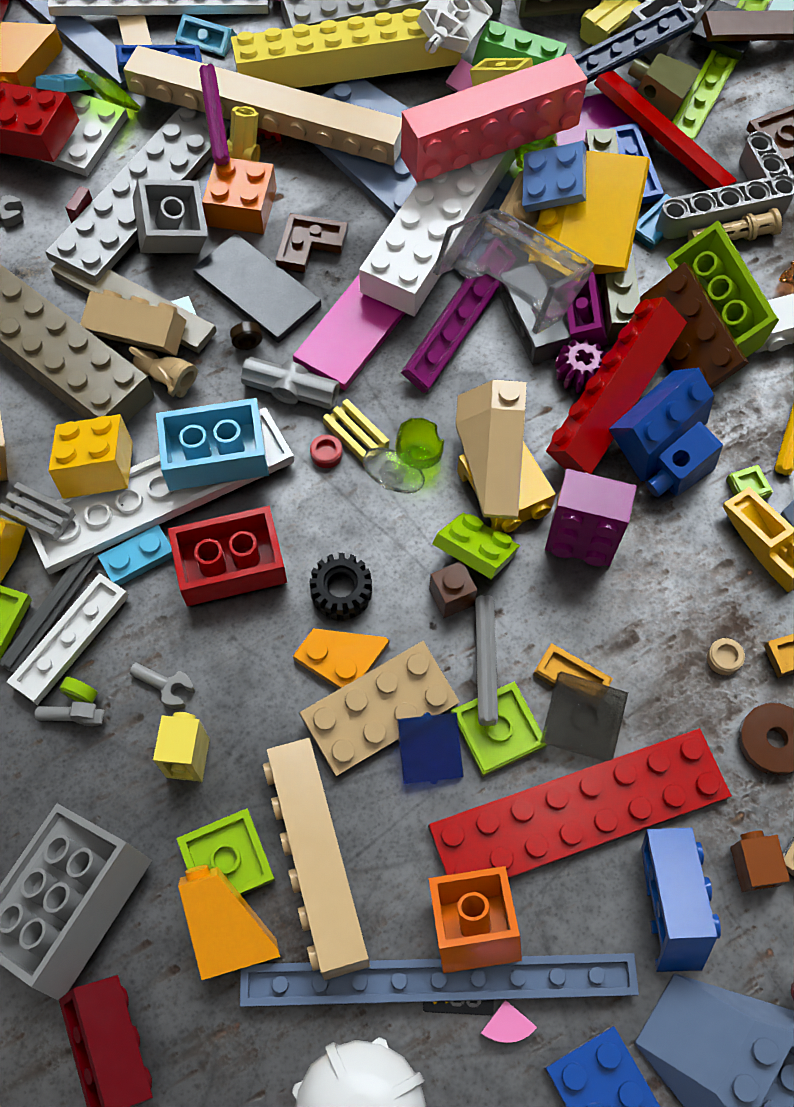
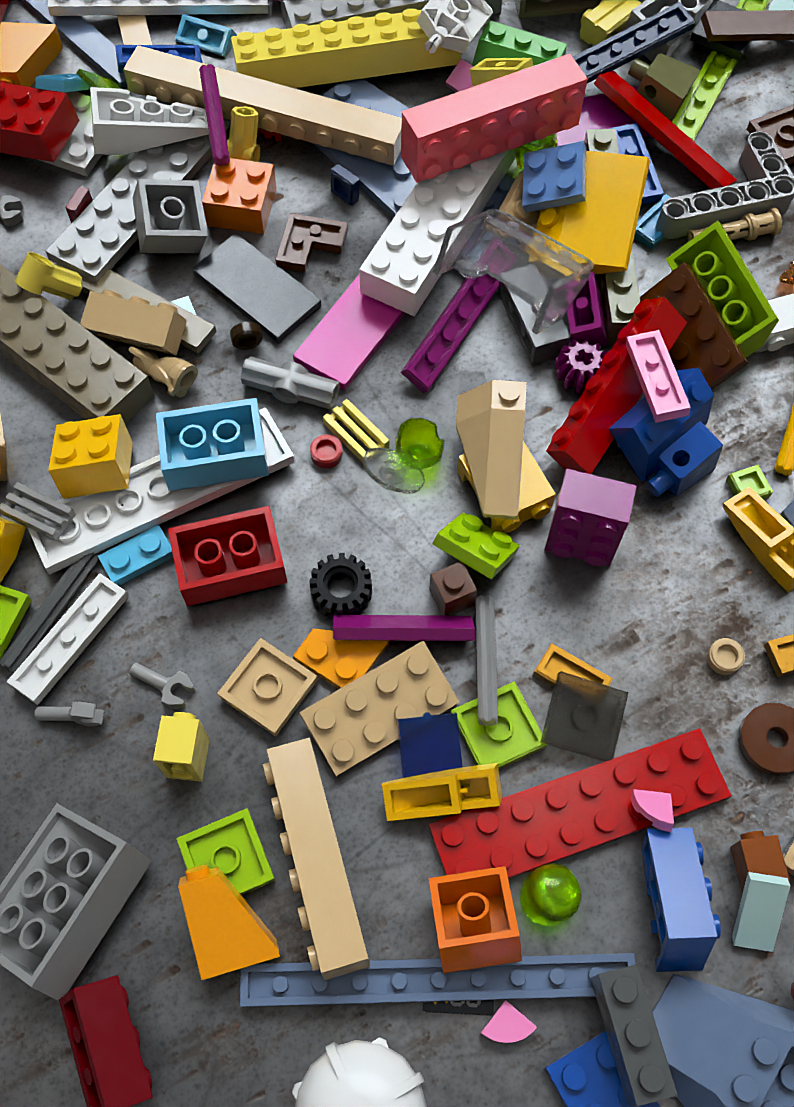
(41, 275): none -> light yellow piece
(78, 690): lime tile -> none
(133, 124): none -> white wedge
(267, 686): none -> tan plate
(345, 184): none -> dark blue tile
(403, 627): none -> magenta tile
(442, 792): none -> yellow slope
(550, 894): none -> clear neon green hair
(633, 1036): none -> dark grey brick
(655, 807): none -> bright pink tile
(657, 376): none -> bright pink plate
(760, 911): none -> light aqua tile

